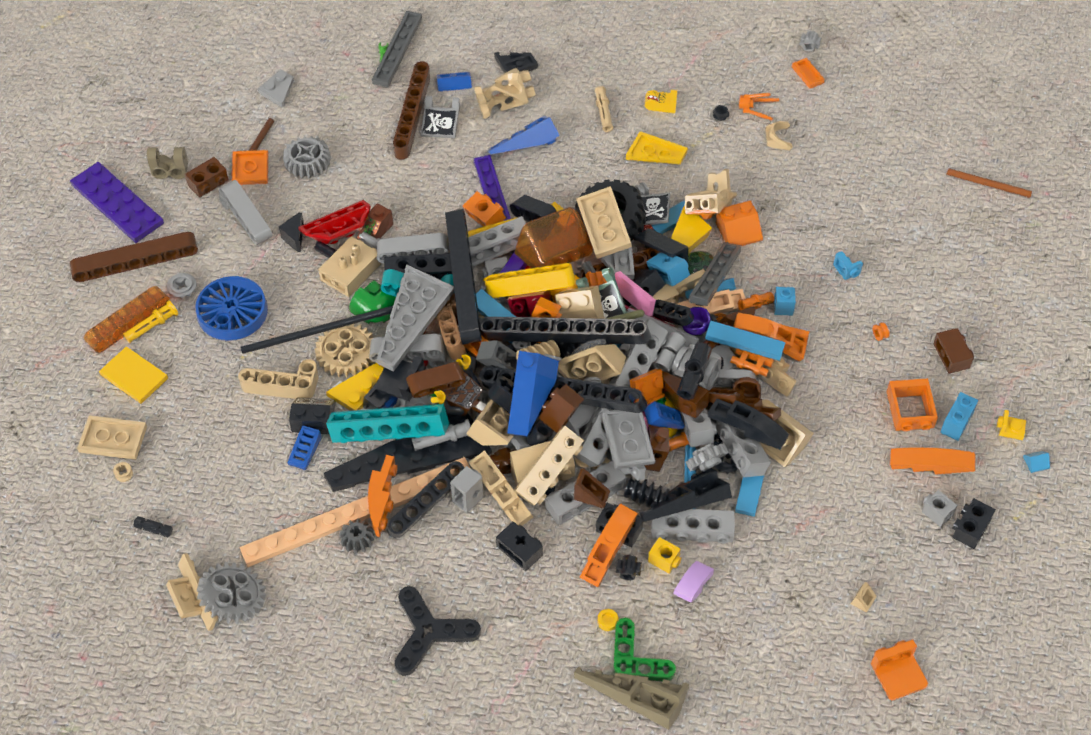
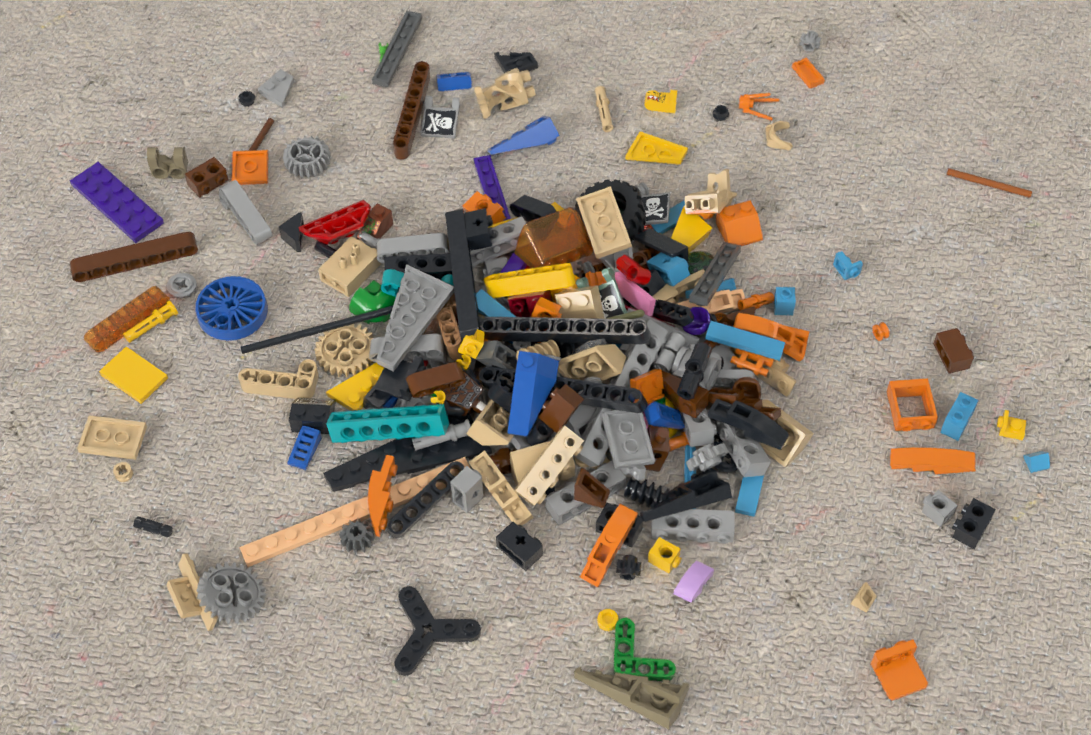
(246, 98): none -> black plate
(472, 344): none -> yellow bracket
(478, 229): none -> black brick
(632, 270): none -> red piece

